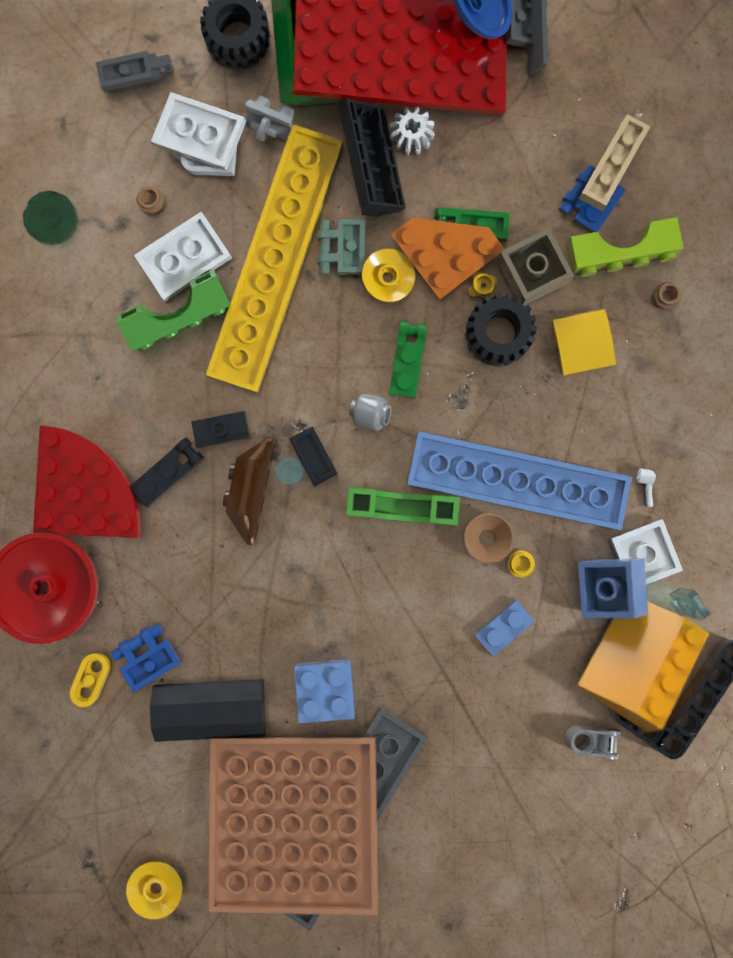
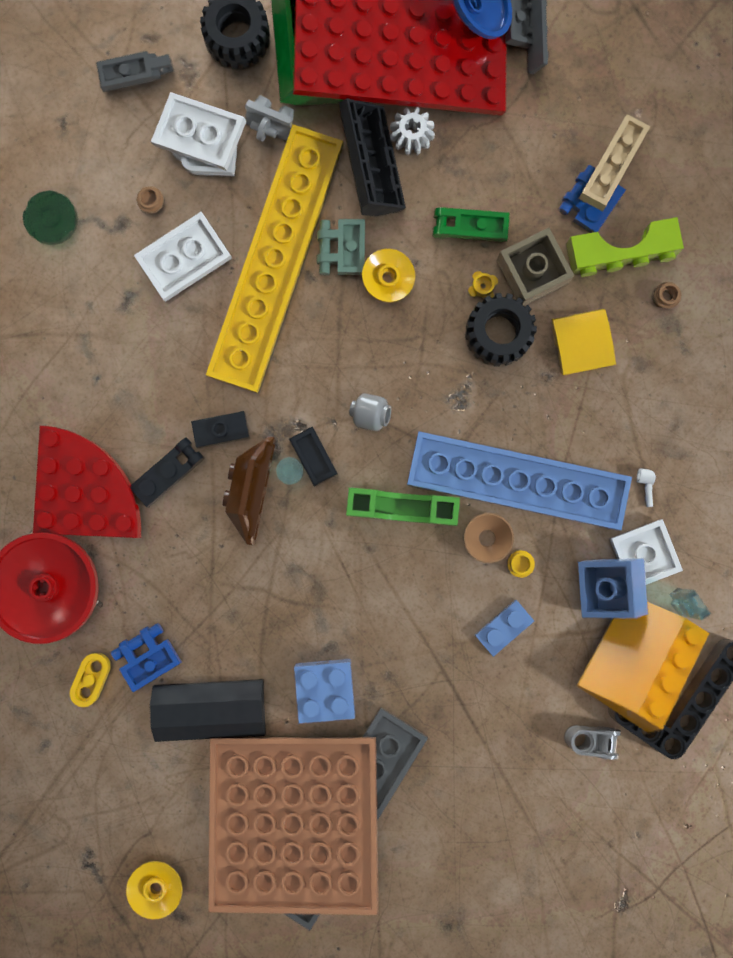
(144, 327): bright green arch -> none
(407, 360): green plate -> none
(446, 251): orange plate -> none

